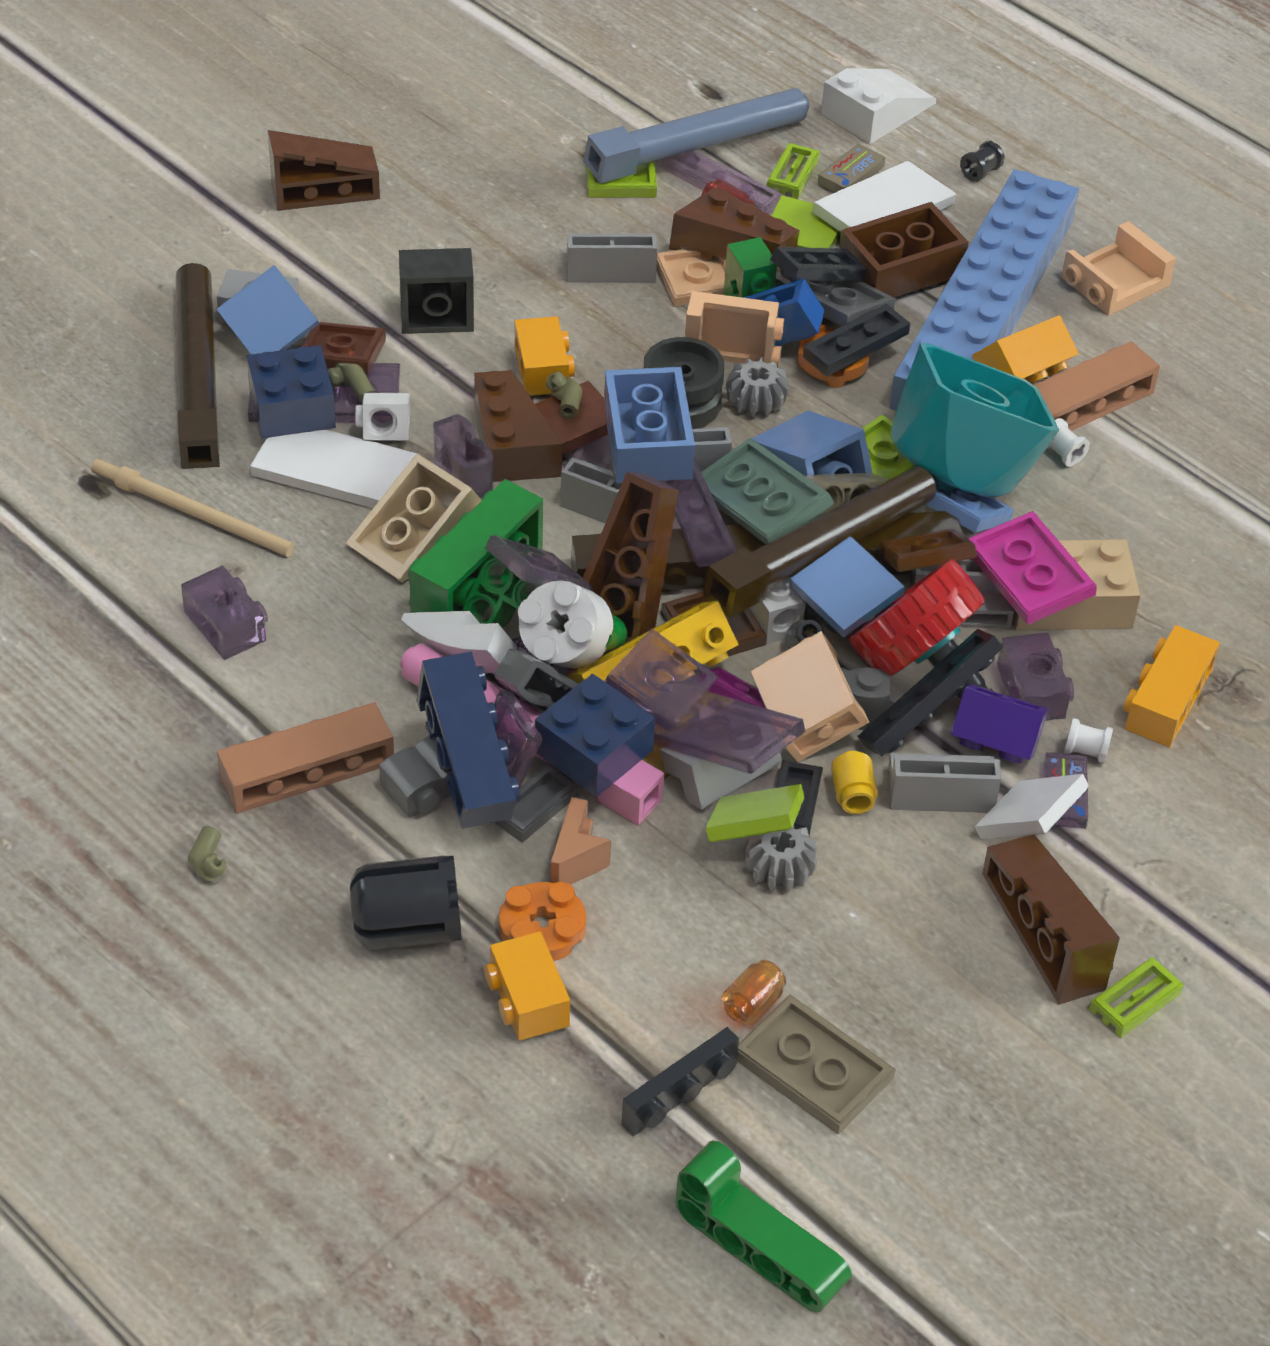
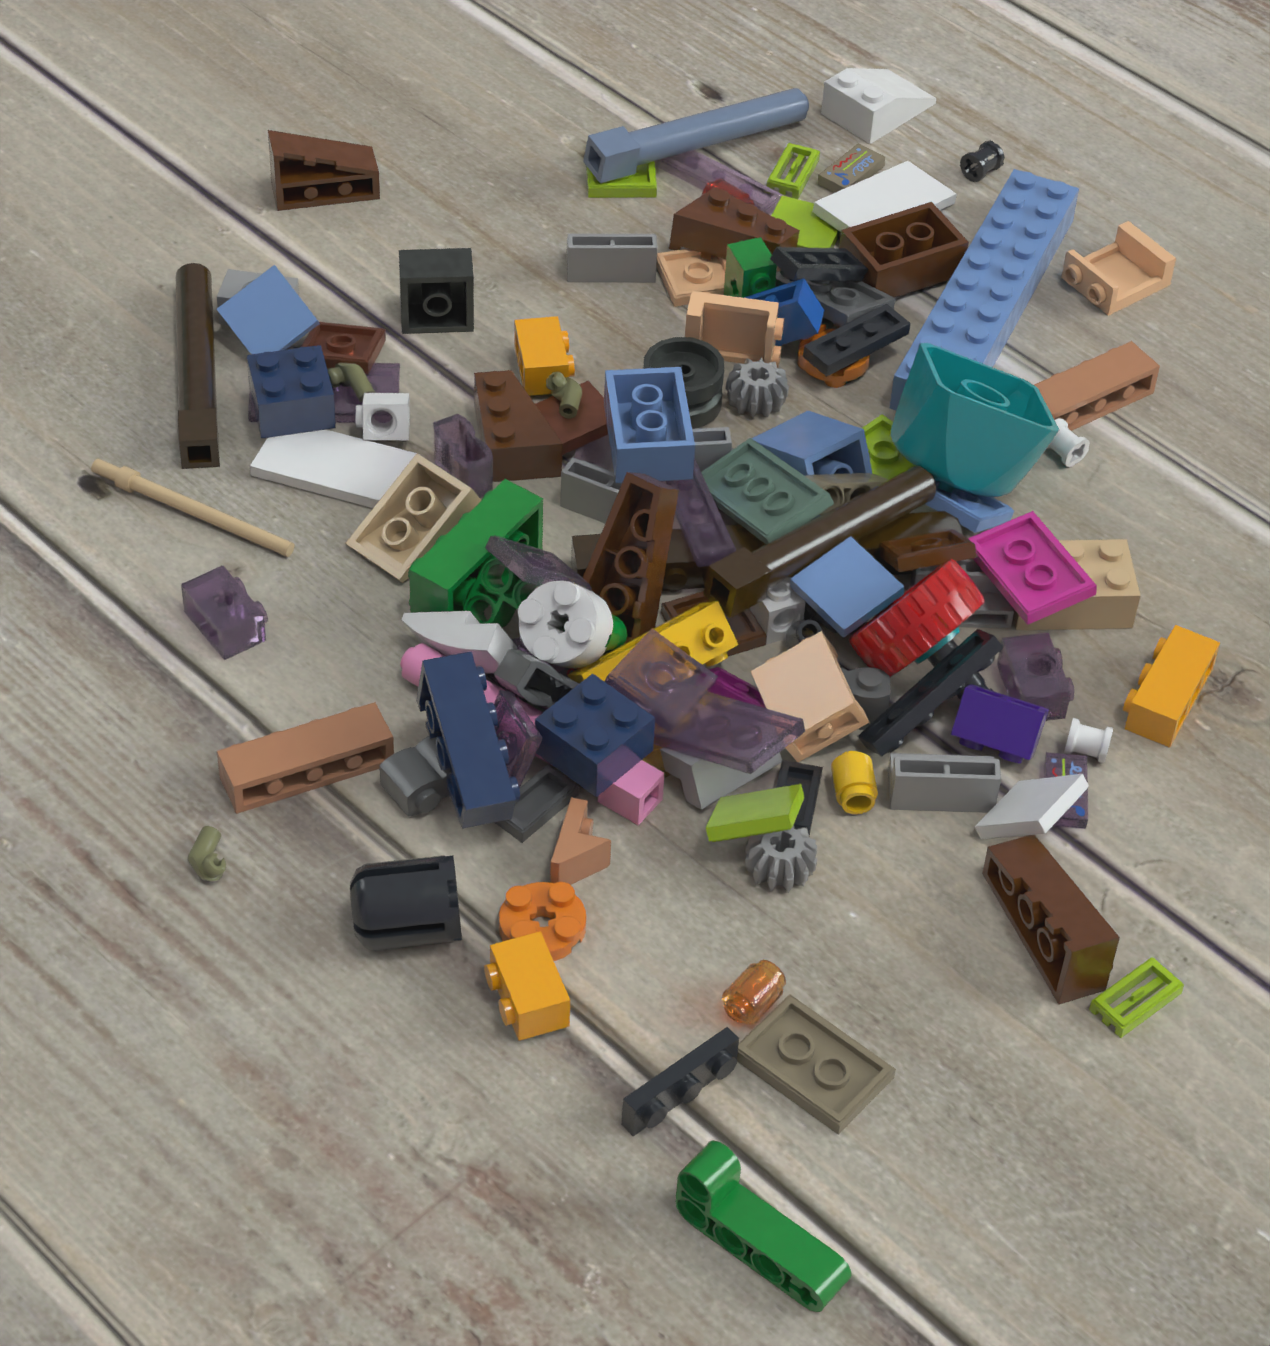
(1031, 352): light orange brick -> none

